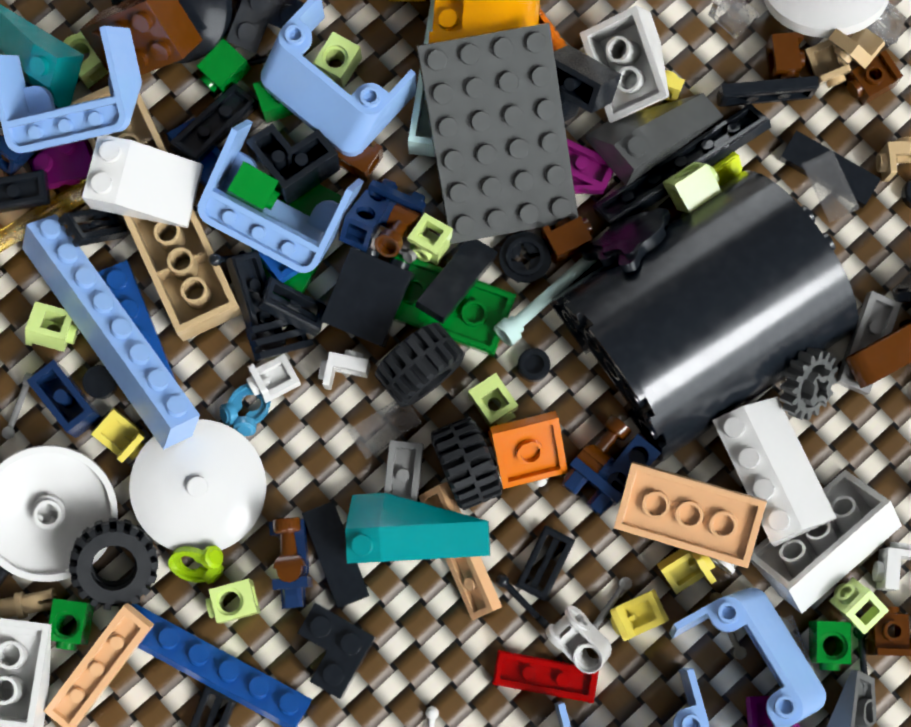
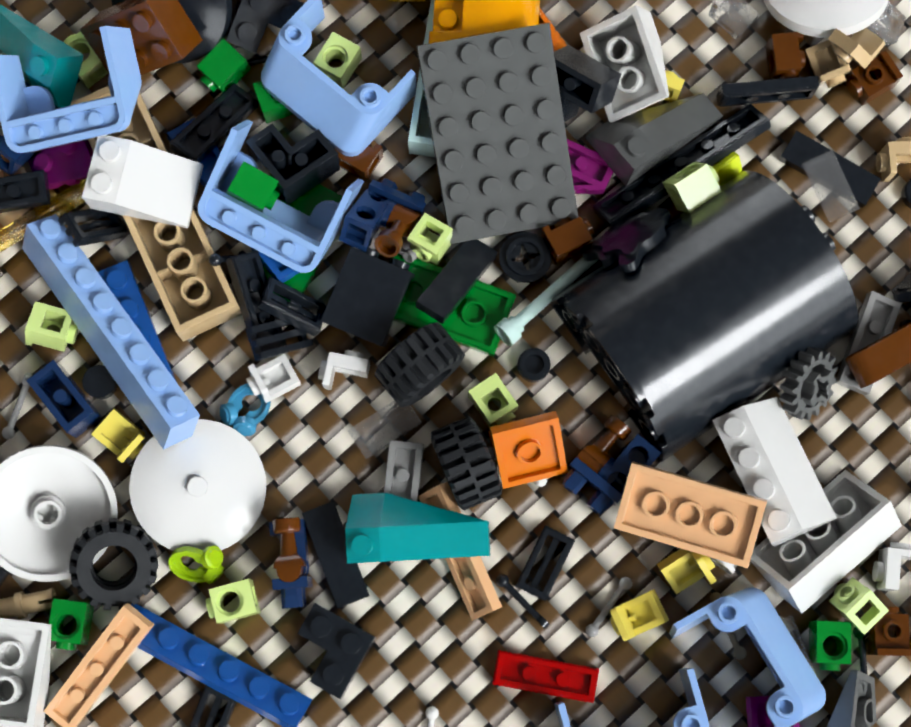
(578, 638): white piece -> none

